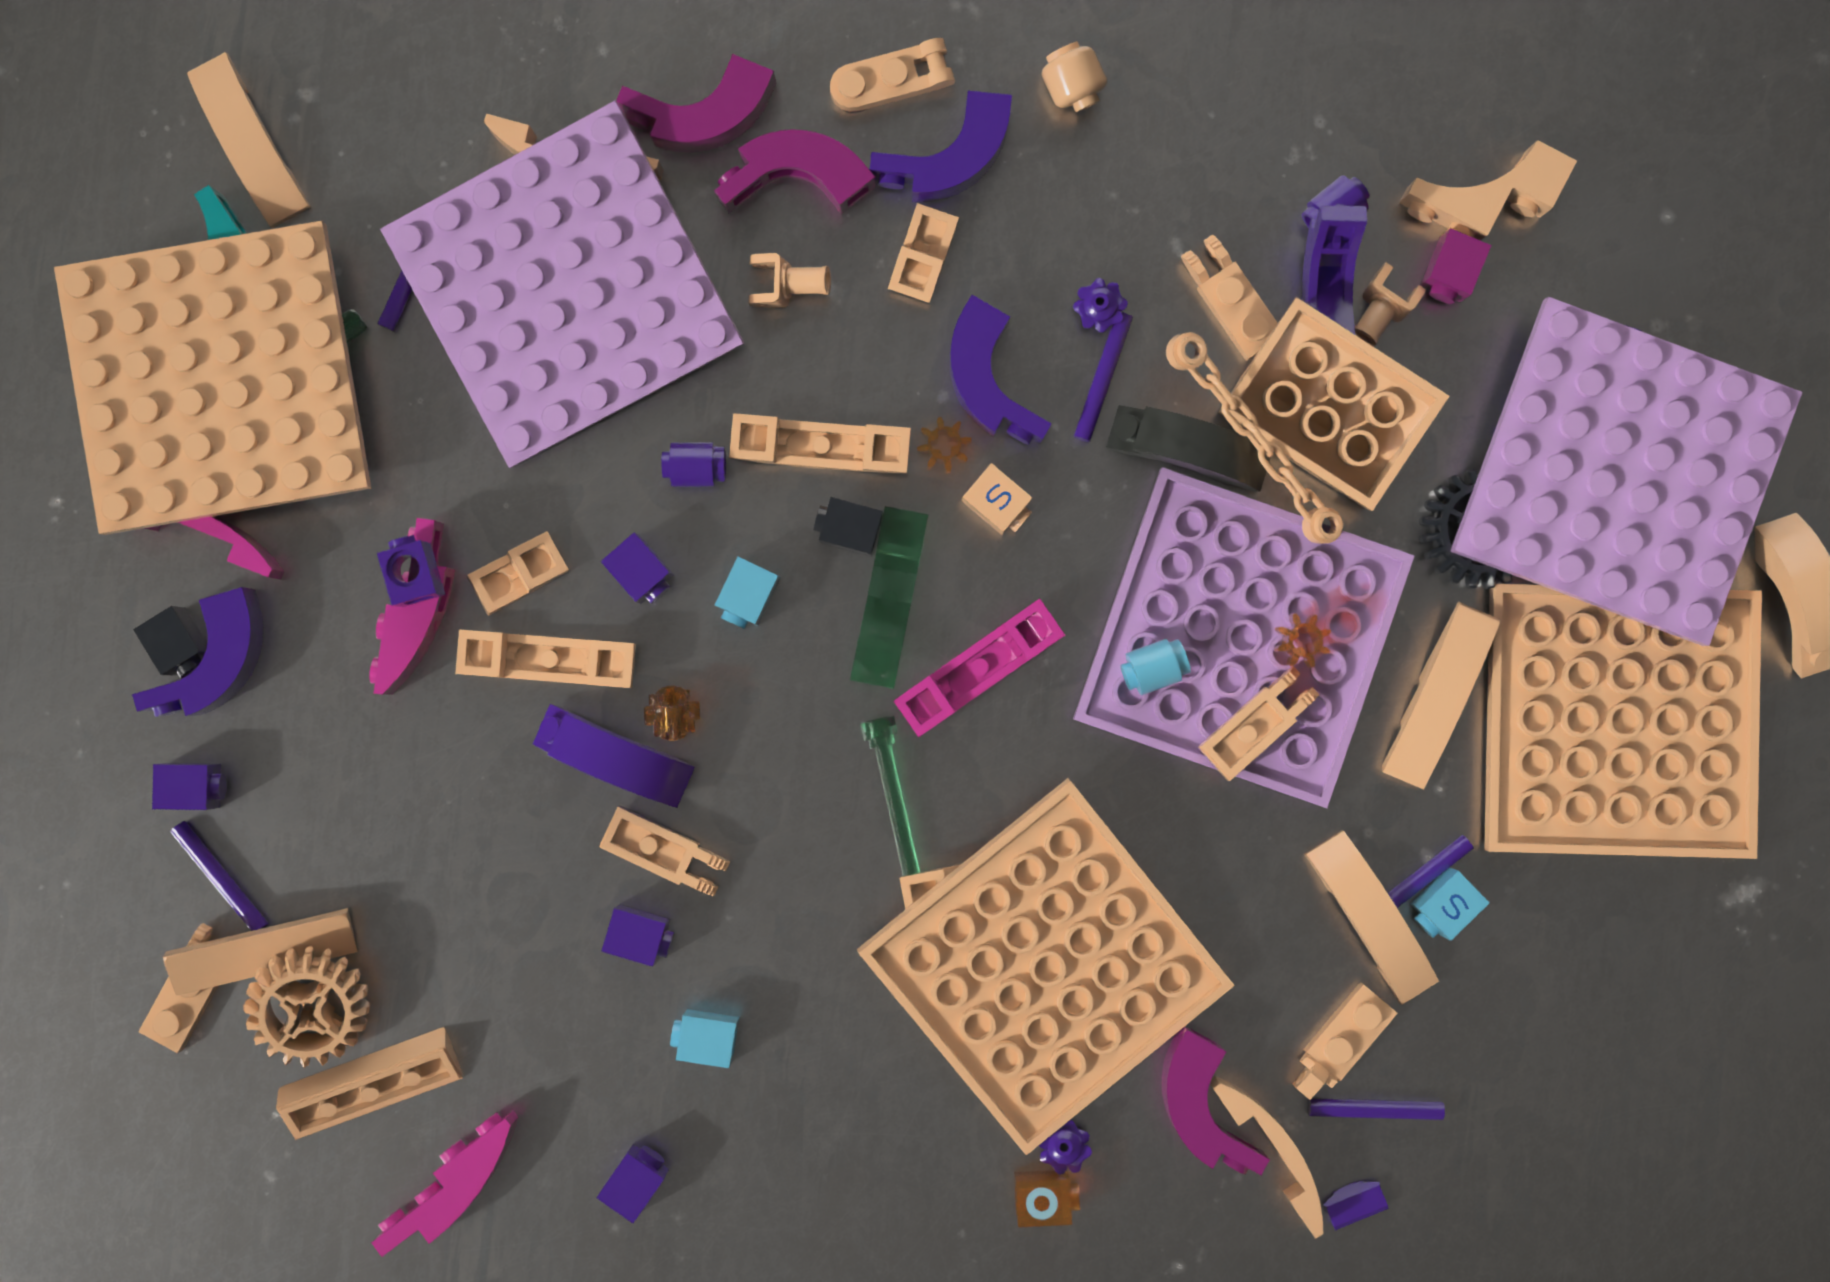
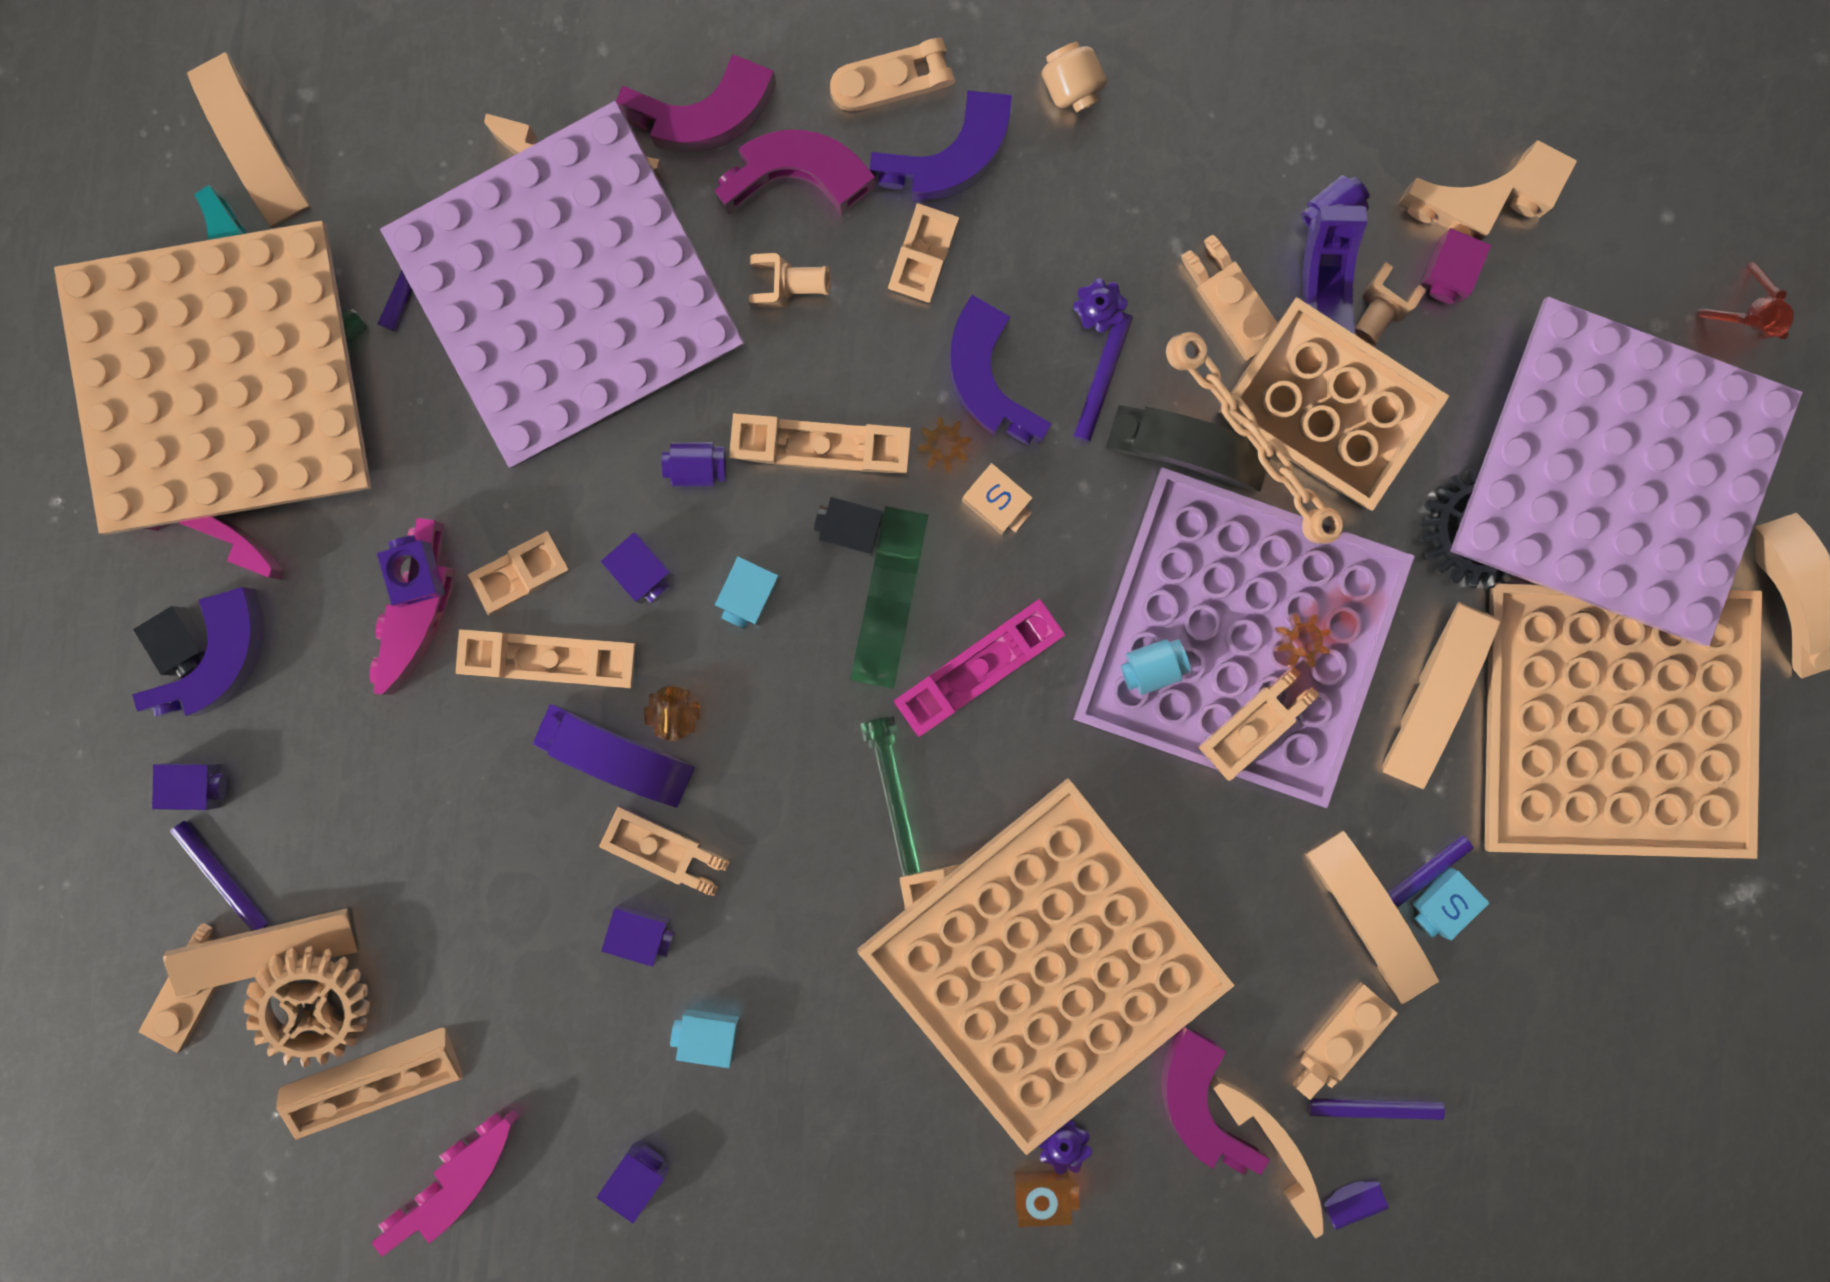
(1766, 315): none -> clear red plant

